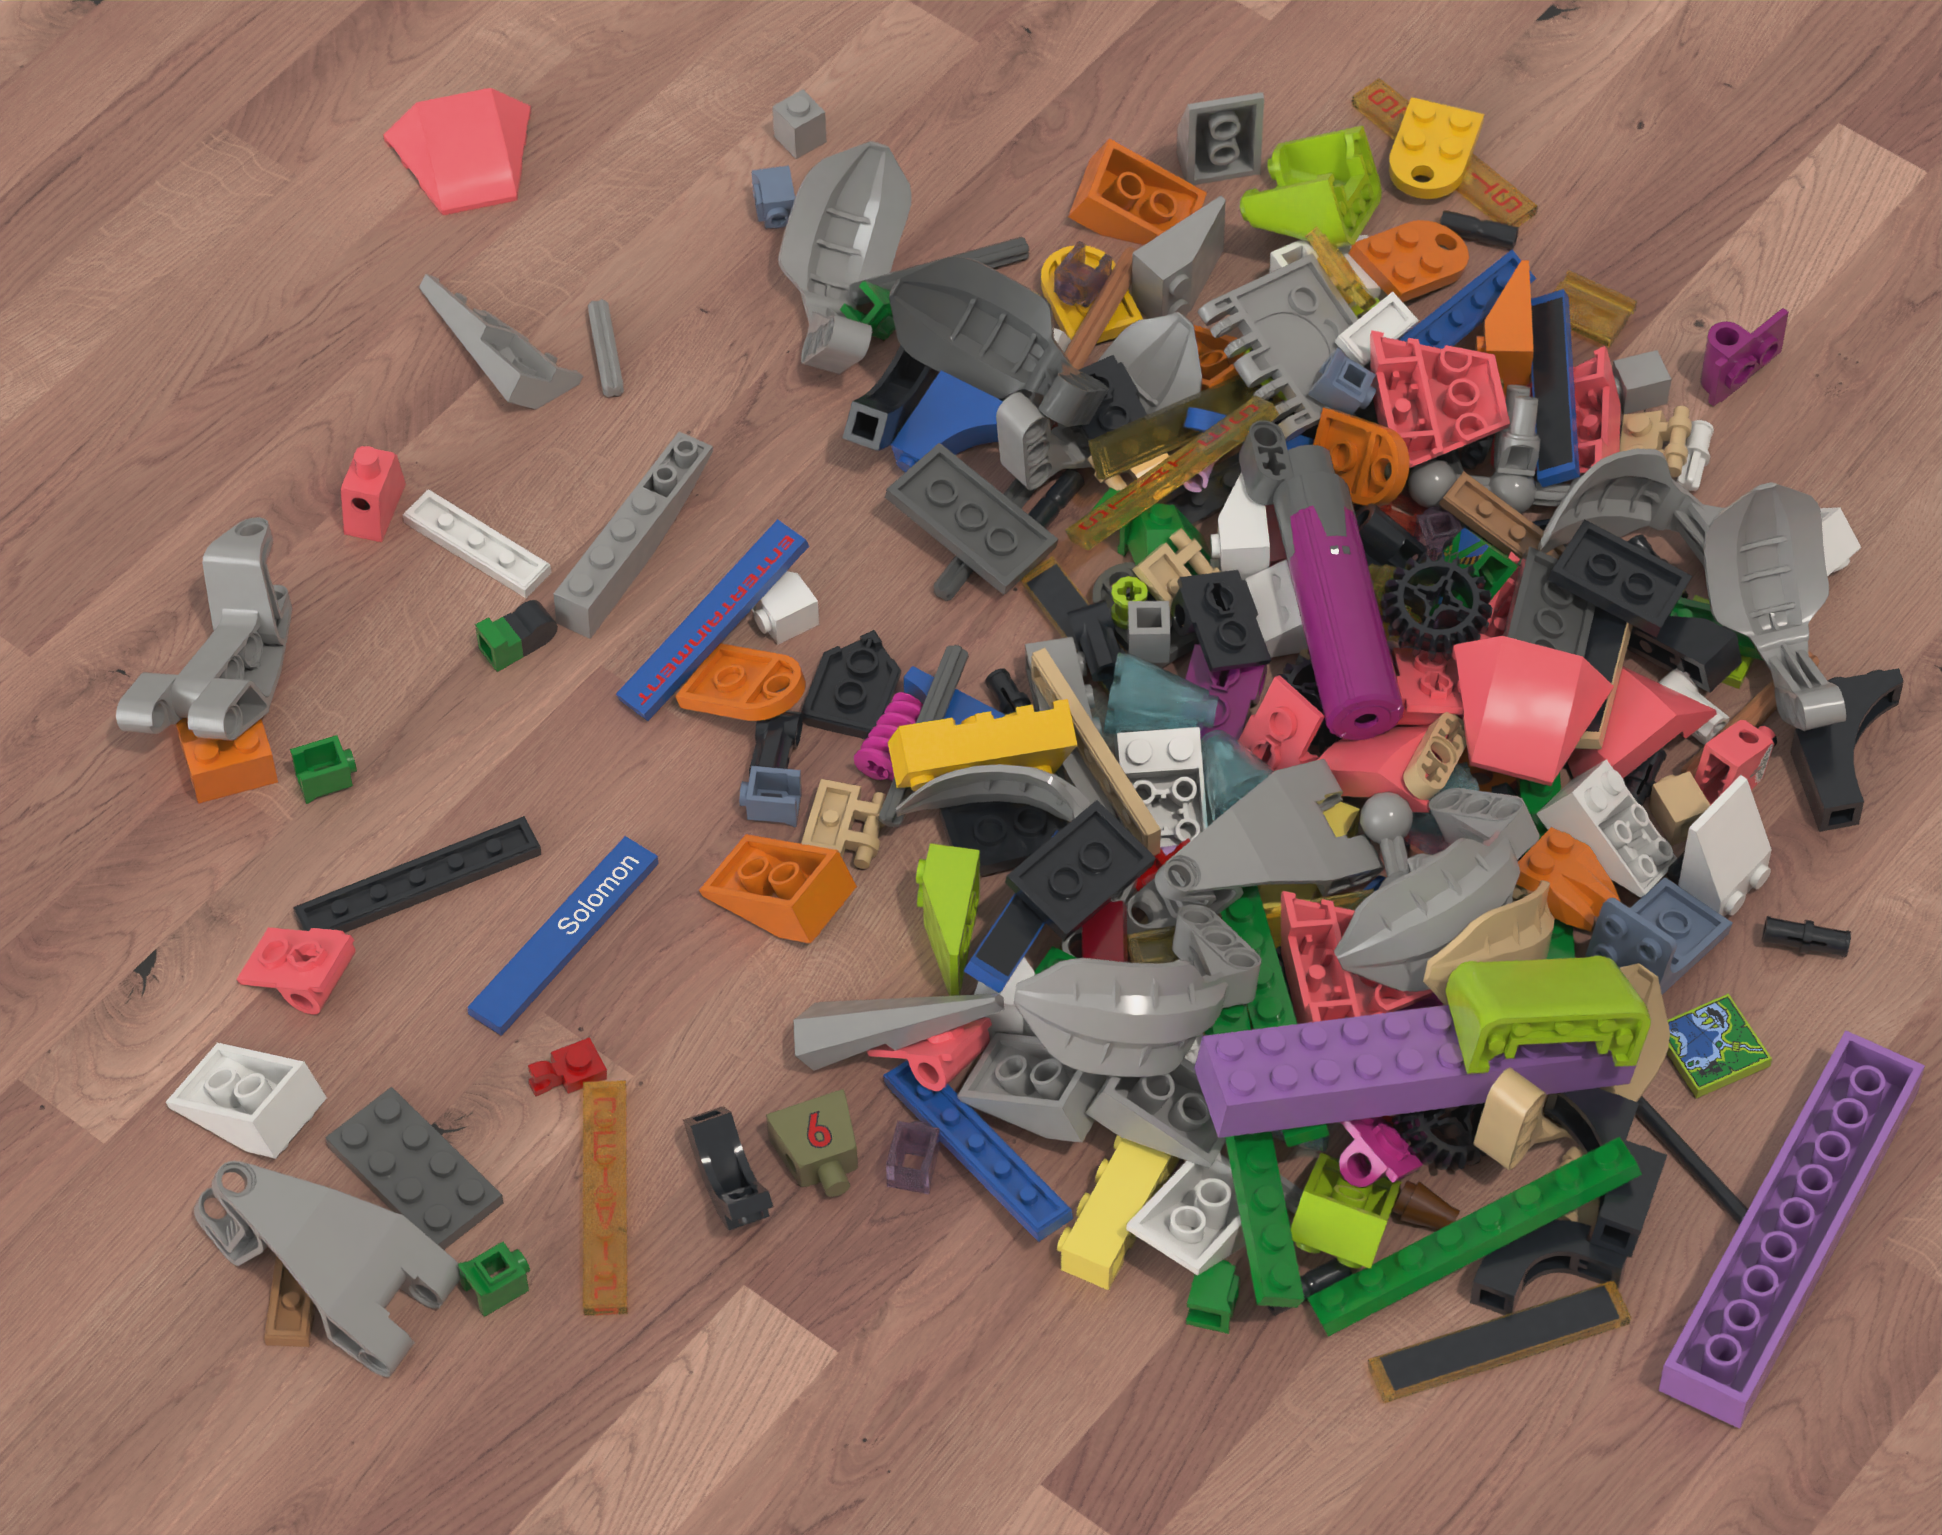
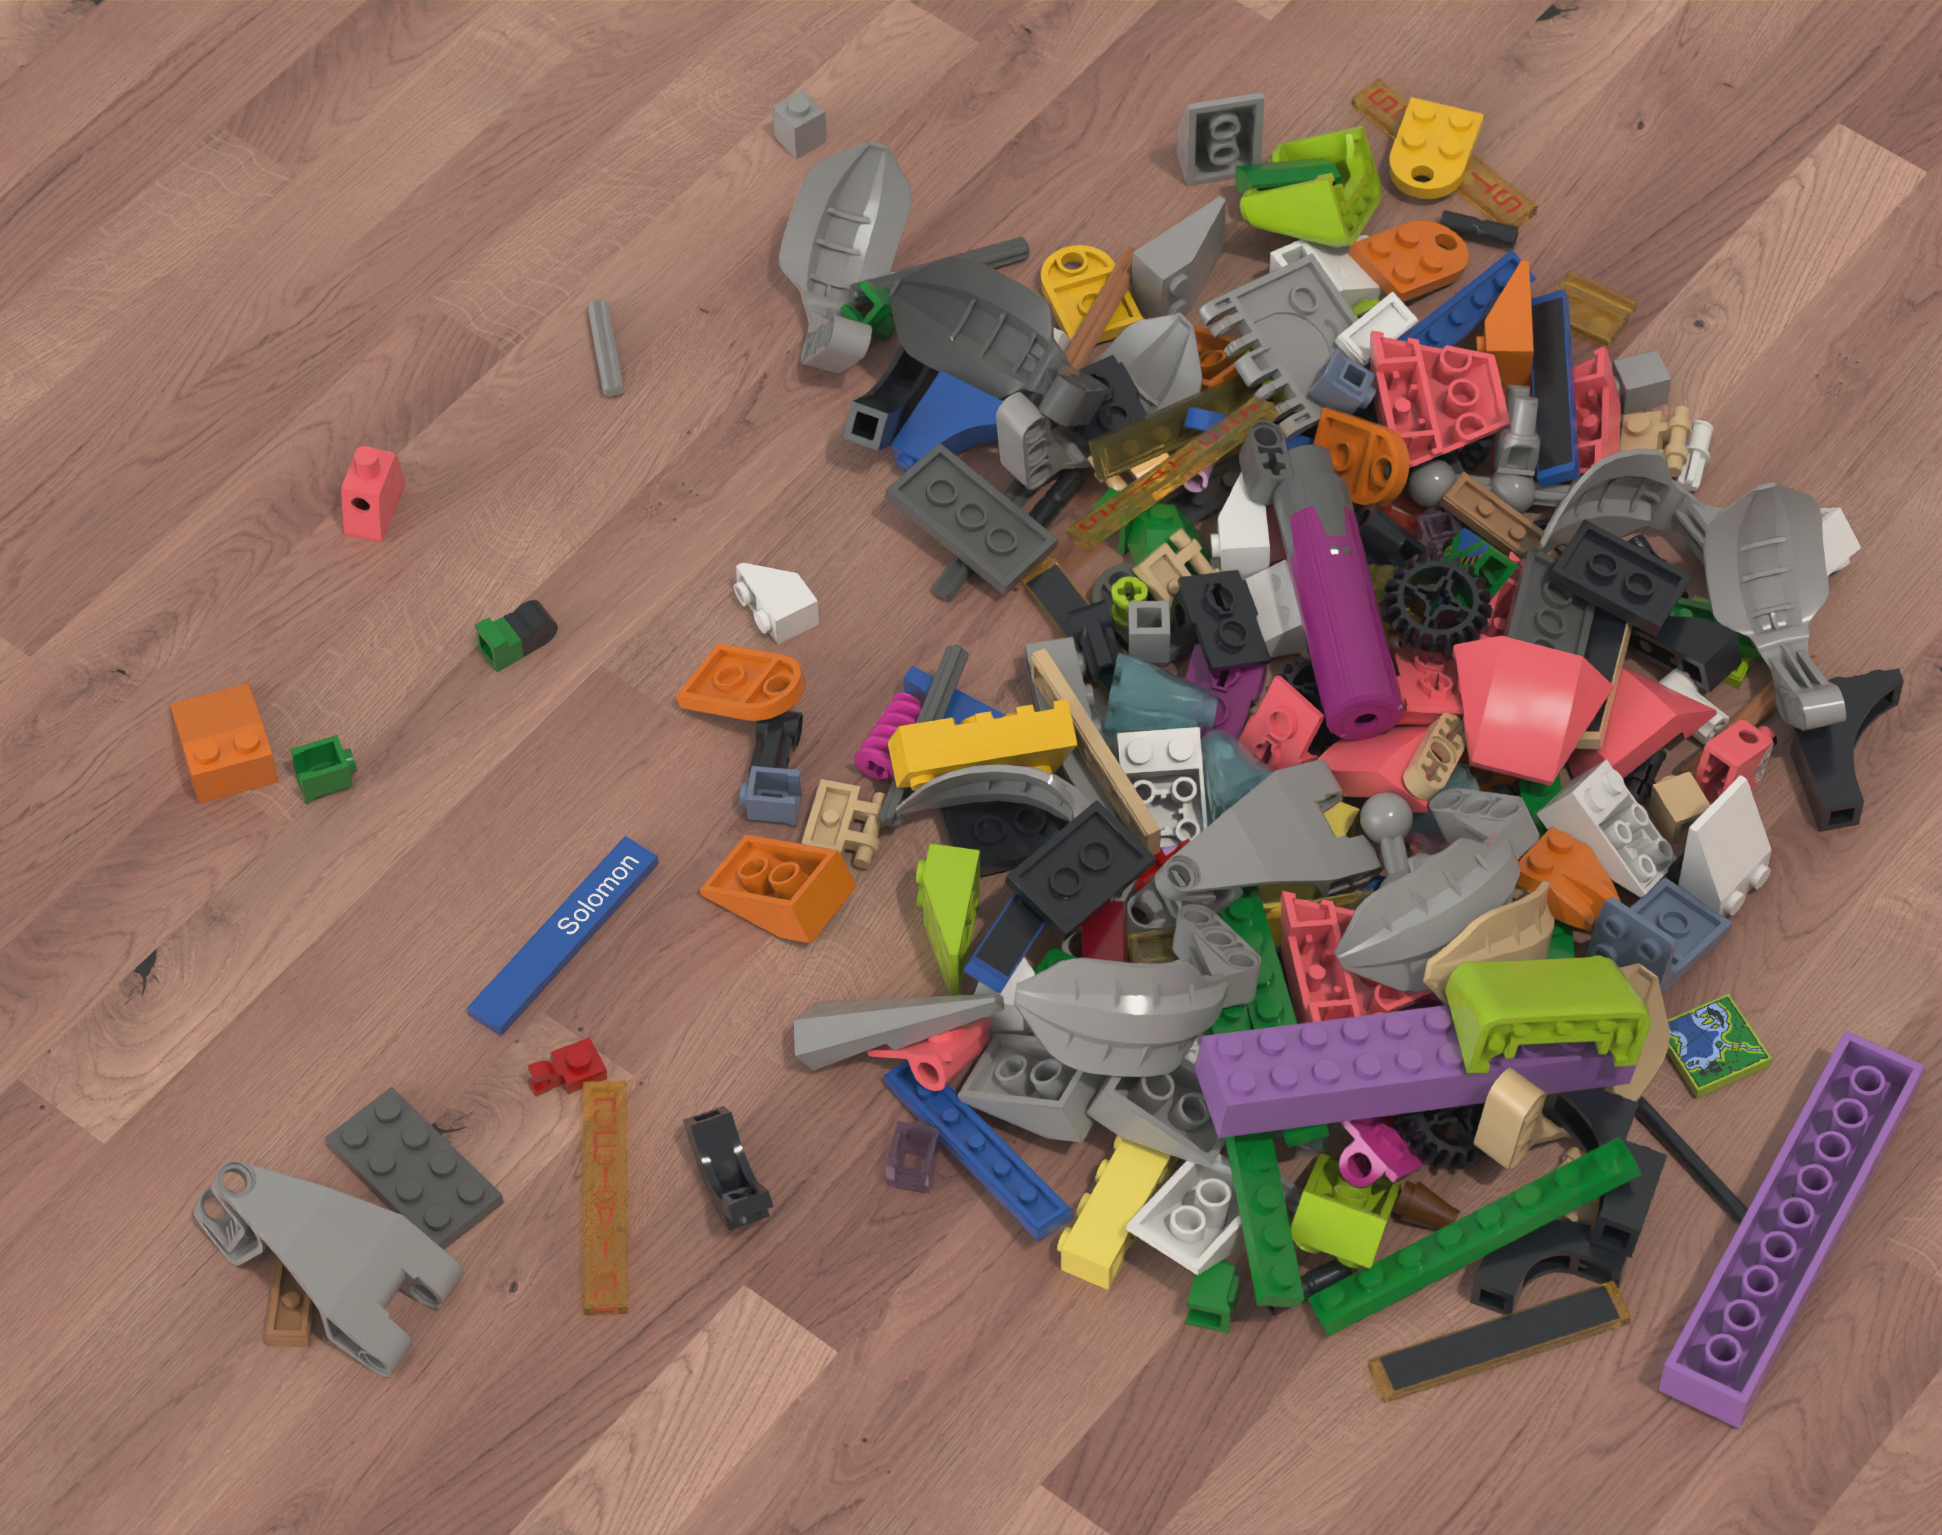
(239, 665): light grey piece -> none
(249, 1098): white slope -> none
(300, 965): coral piece -> none
(421, 878): black tile -> none
(464, 148): coral wedge -> none
(477, 543): white tile -> none
(502, 1288): green window -> none
(503, 353): light grey wedge -> none
(630, 537): light grey slope -> none
(712, 620): blue tile -> none
(773, 195): sand blue window -> none
(816, 1141): olive torso -> none
(852, 687): black tile -> none
(1005, 690): black pin -> none
(1077, 281): window -> none
(1131, 196): orange slope -> none
(1281, 174): none -> green piece
(1337, 265): clear yellow plate -> none
(1736, 354): magenta piece -> none
(1806, 936): black pin -> none

